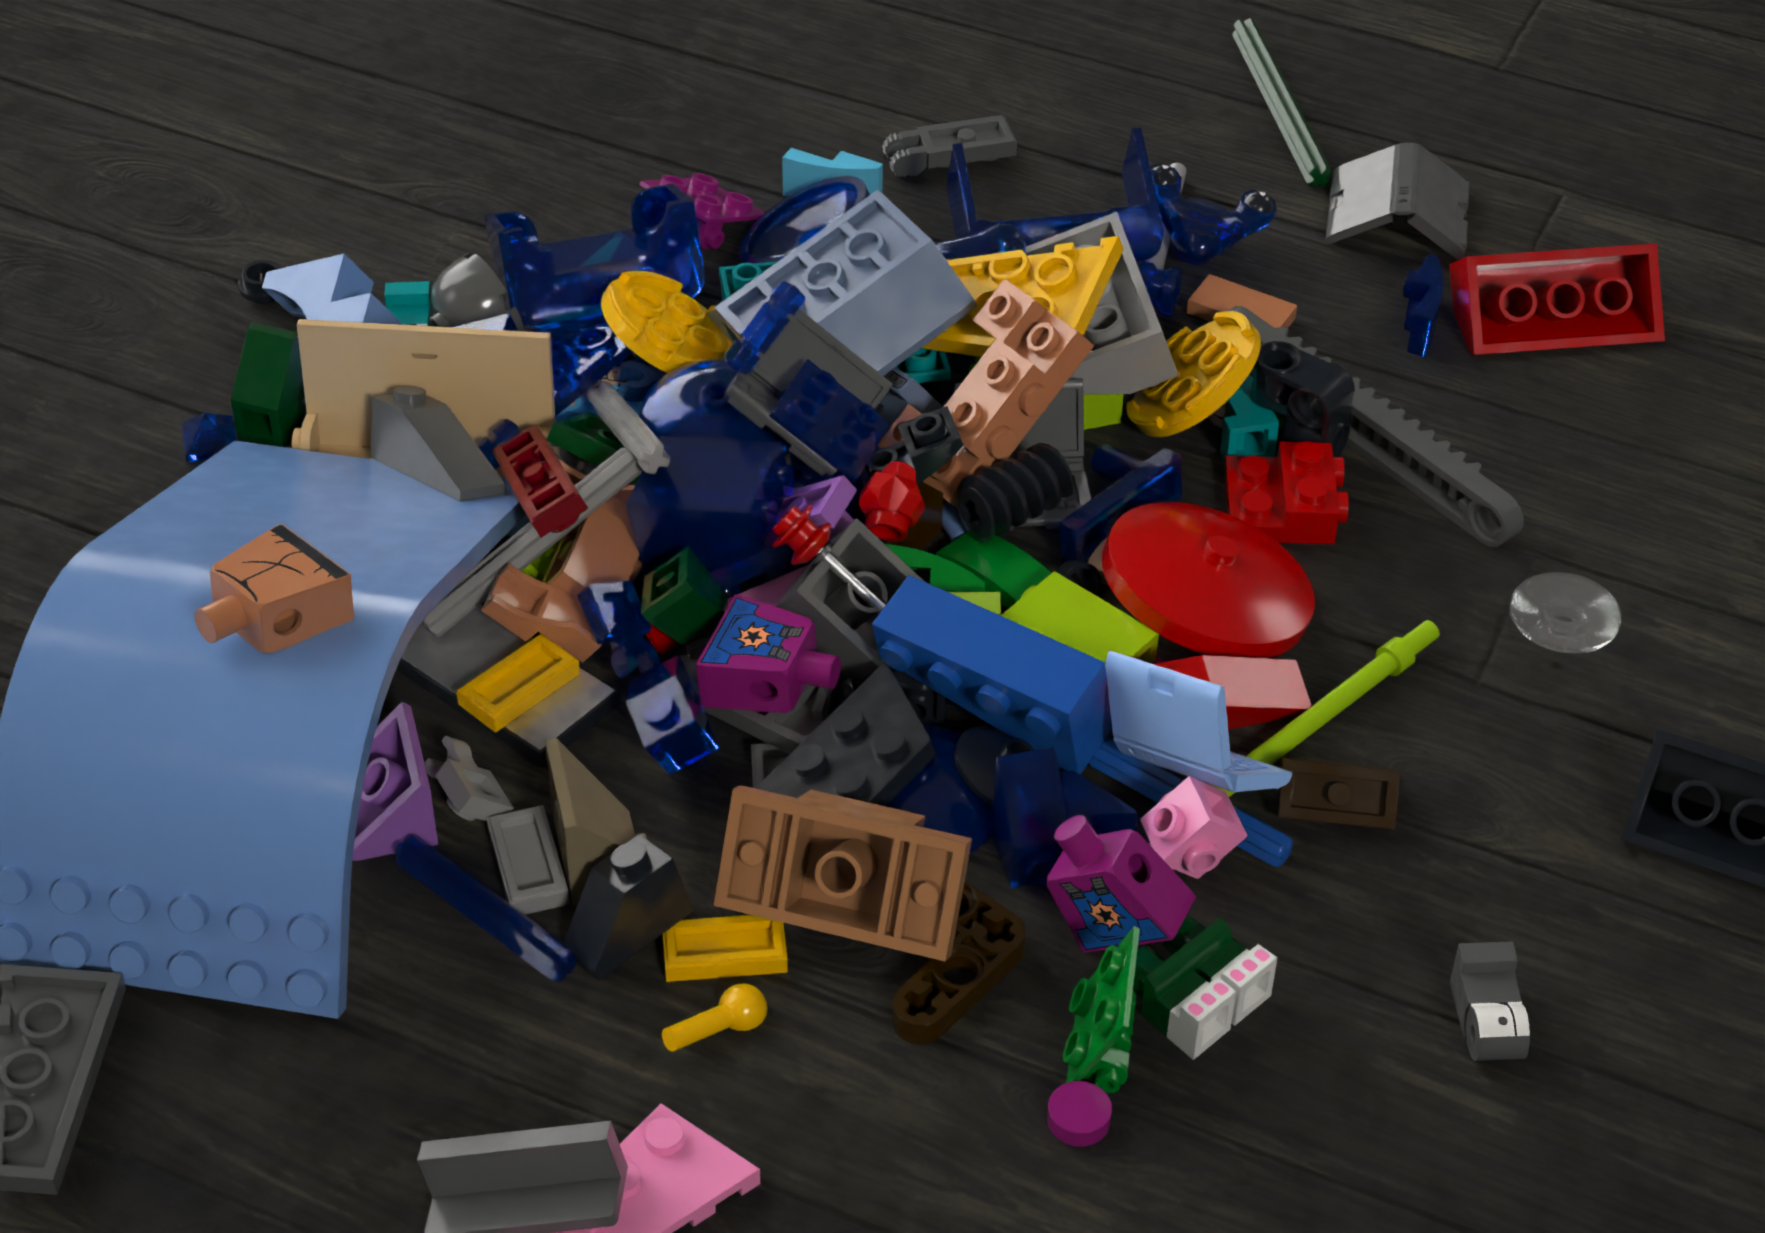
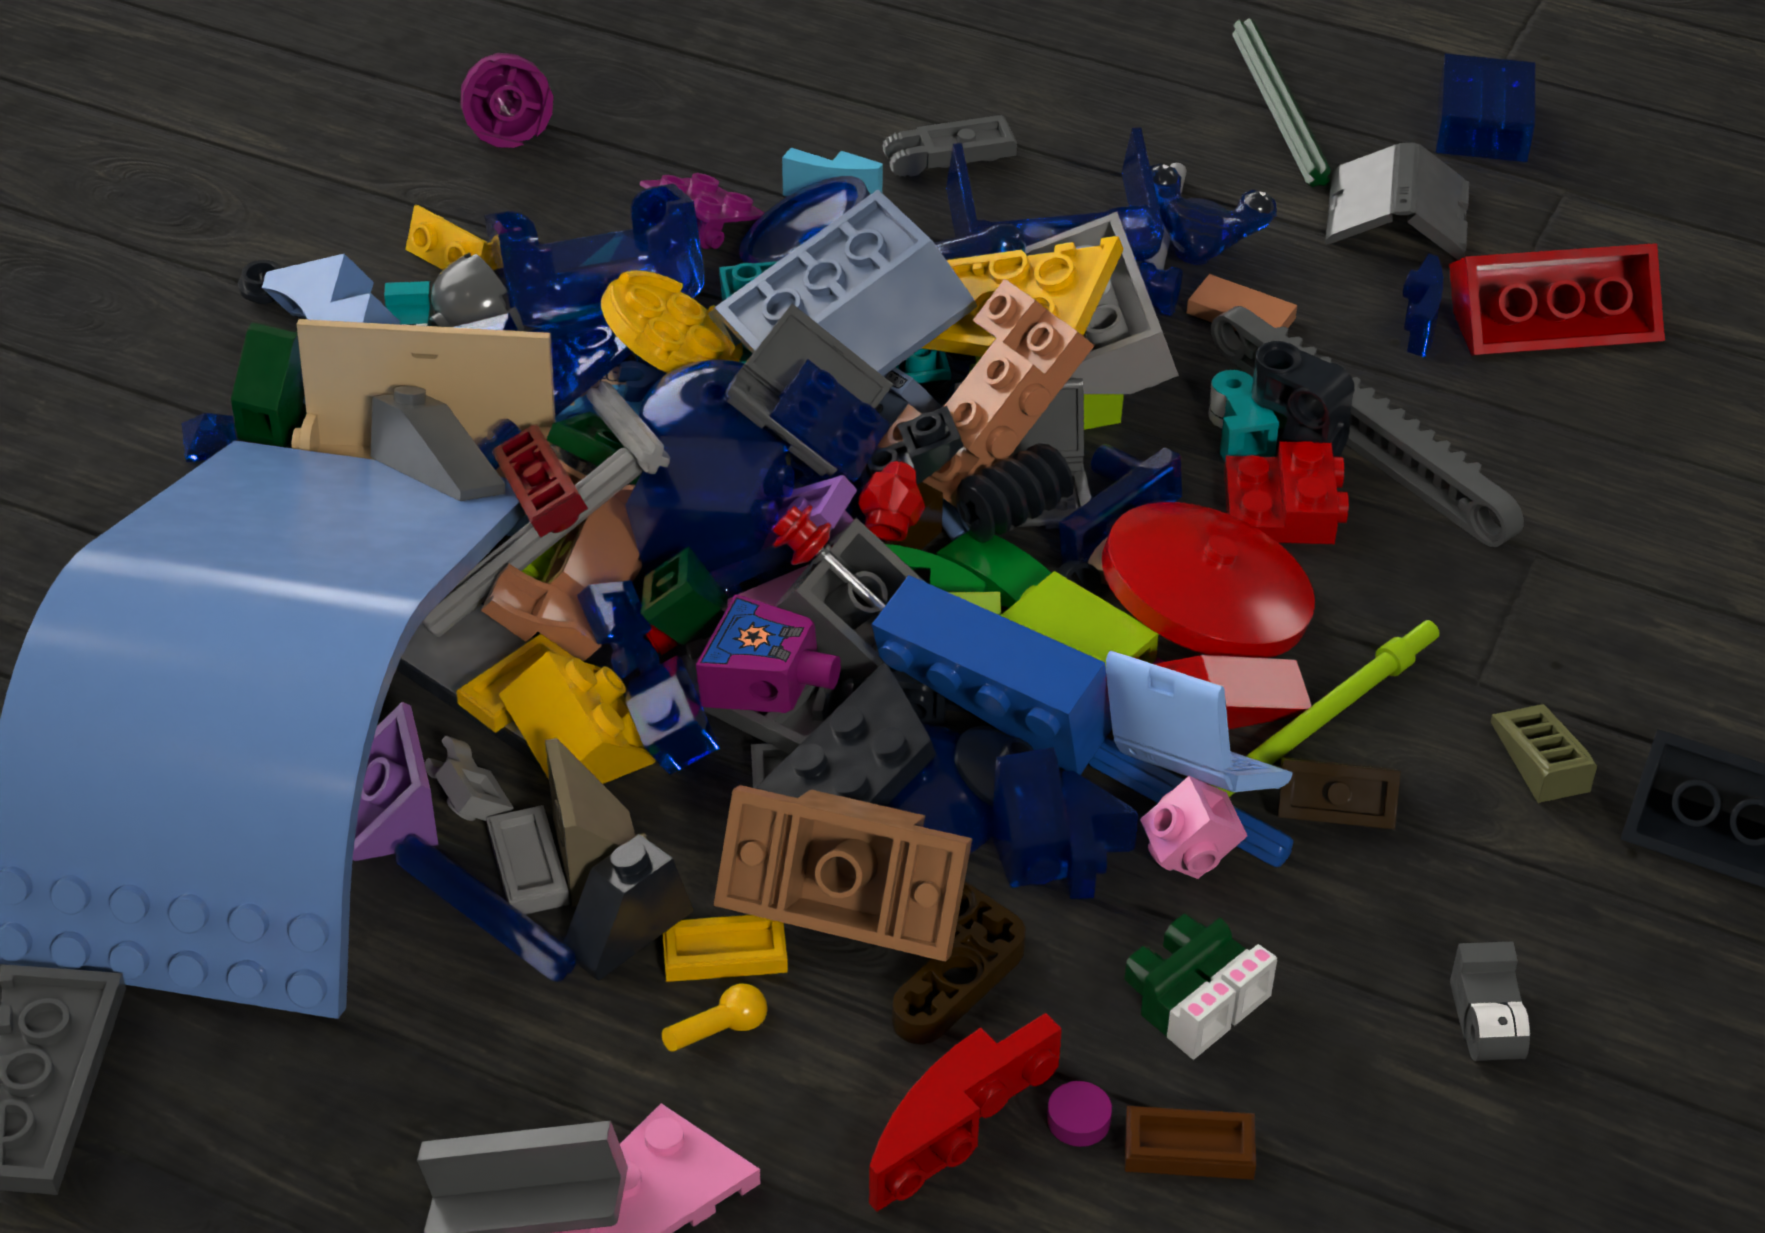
(275, 593): nougat torso -> none
(442, 241): none -> yellow hinge
(506, 100): none -> magenta cylinder
(582, 710): none -> yellow slope
(764, 328): clear blue axle -> none
(942, 1111): none -> red slope
(1104, 1019): green hinge -> none
(1114, 884): magenta torso -> none
(1190, 1142): none -> reddish brown tile
(1210, 370): yellow tile -> none
(1486, 107): none -> clear blue brick
(1546, 781): none -> olive slope
(1565, 612): clear dish -> none

